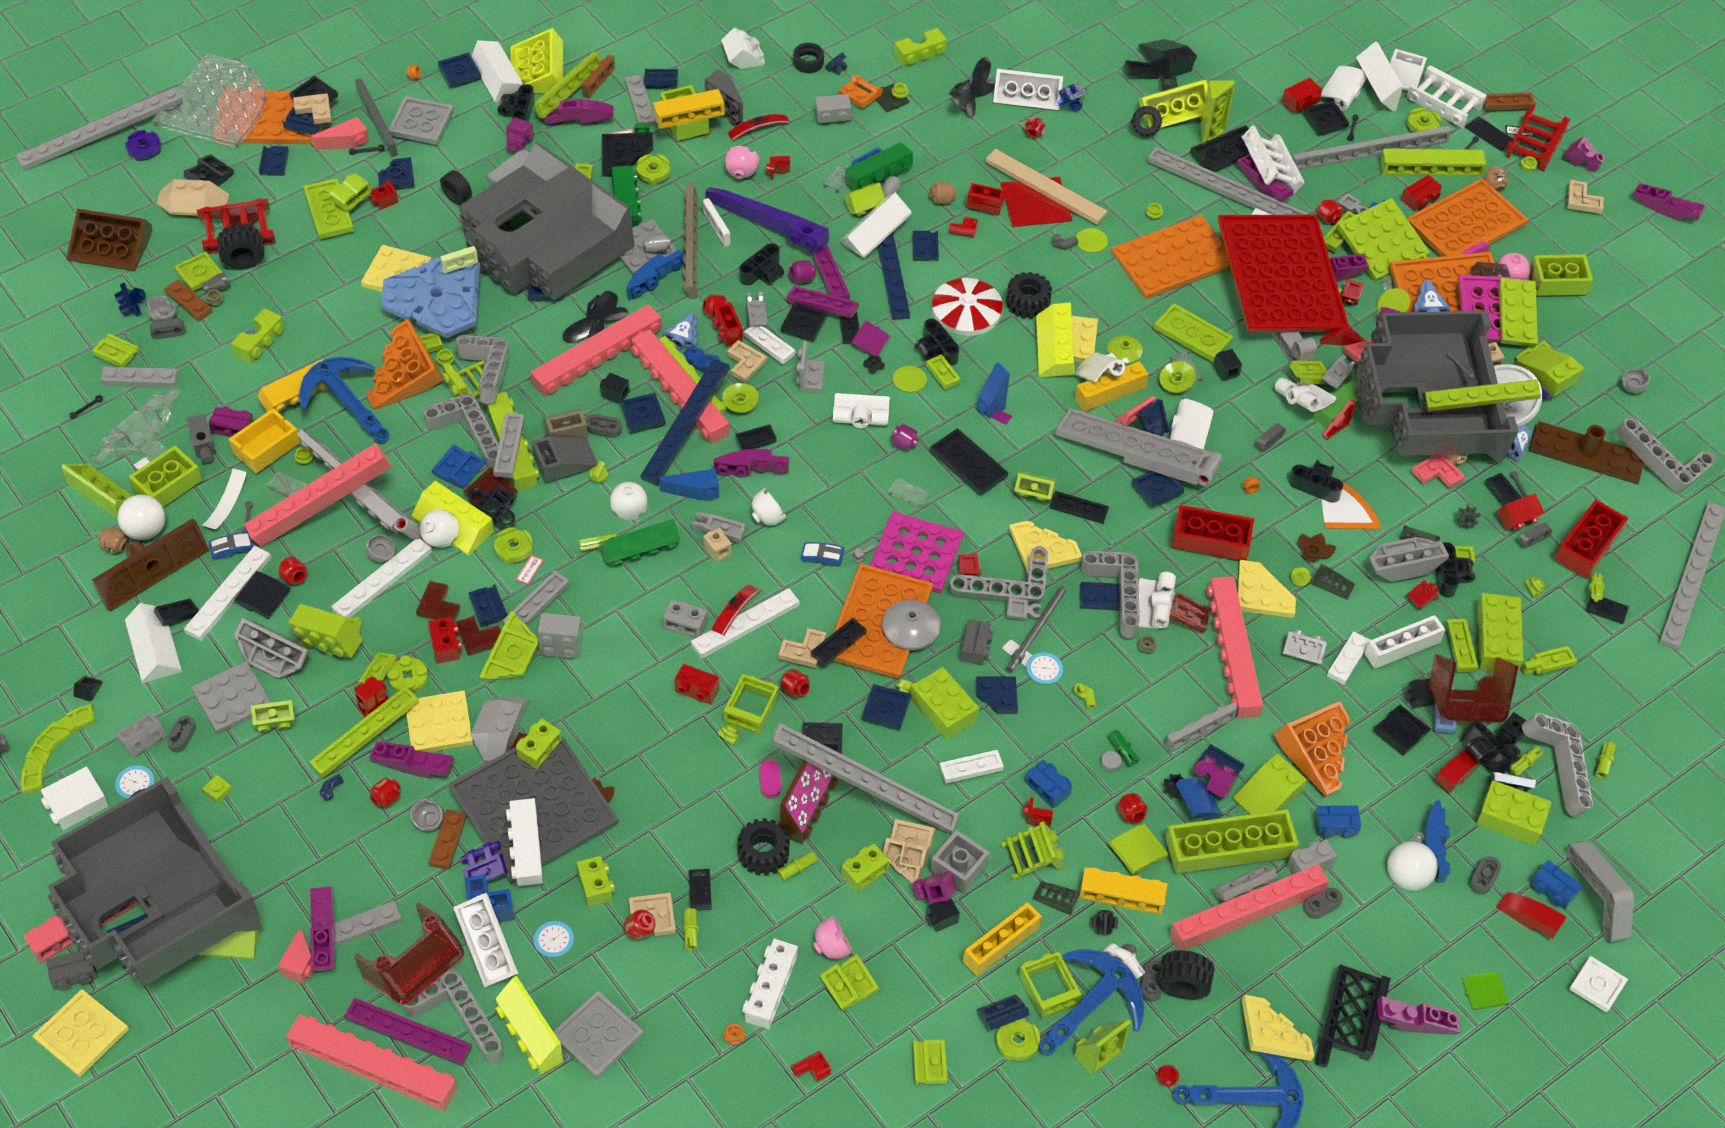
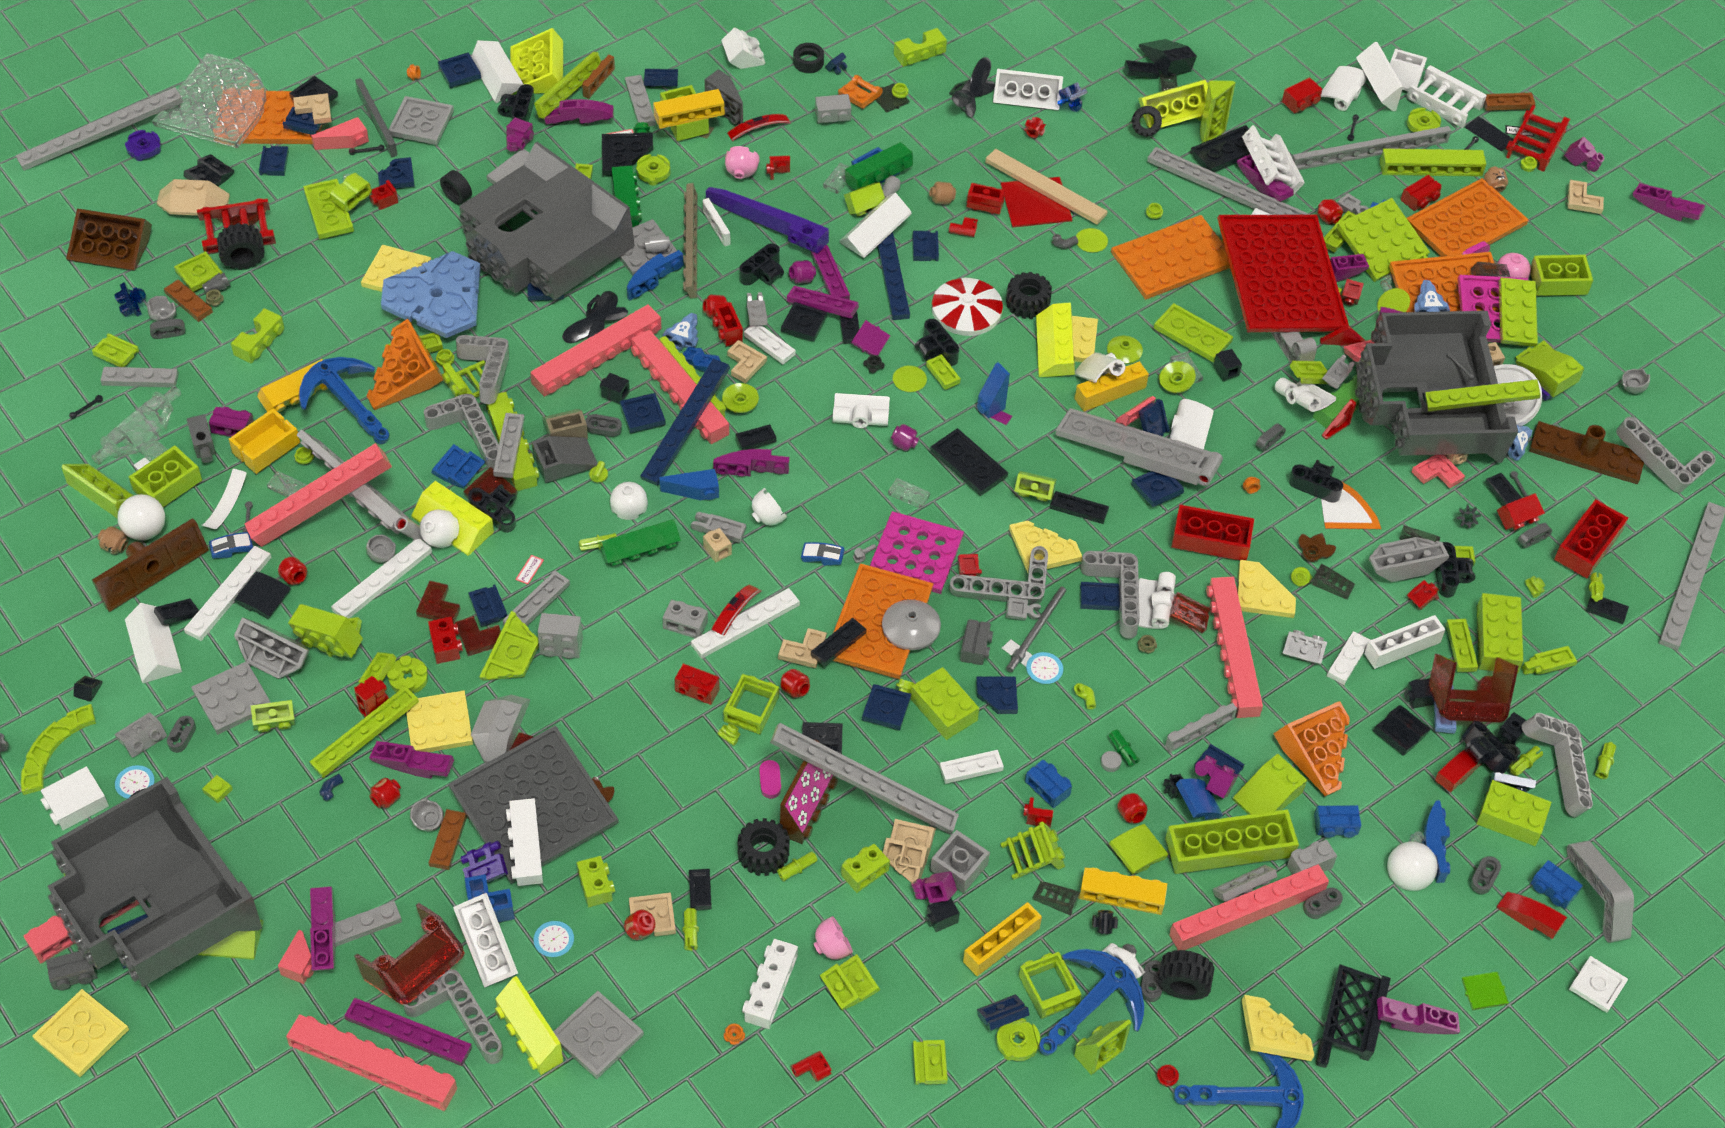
(459, 259): yellowish green plate -> none
(513, 554): lime plate -> none
(538, 743): lime brick -> none
(810, 372): light grey bracket -> none
(1326, 117): black plate -> none

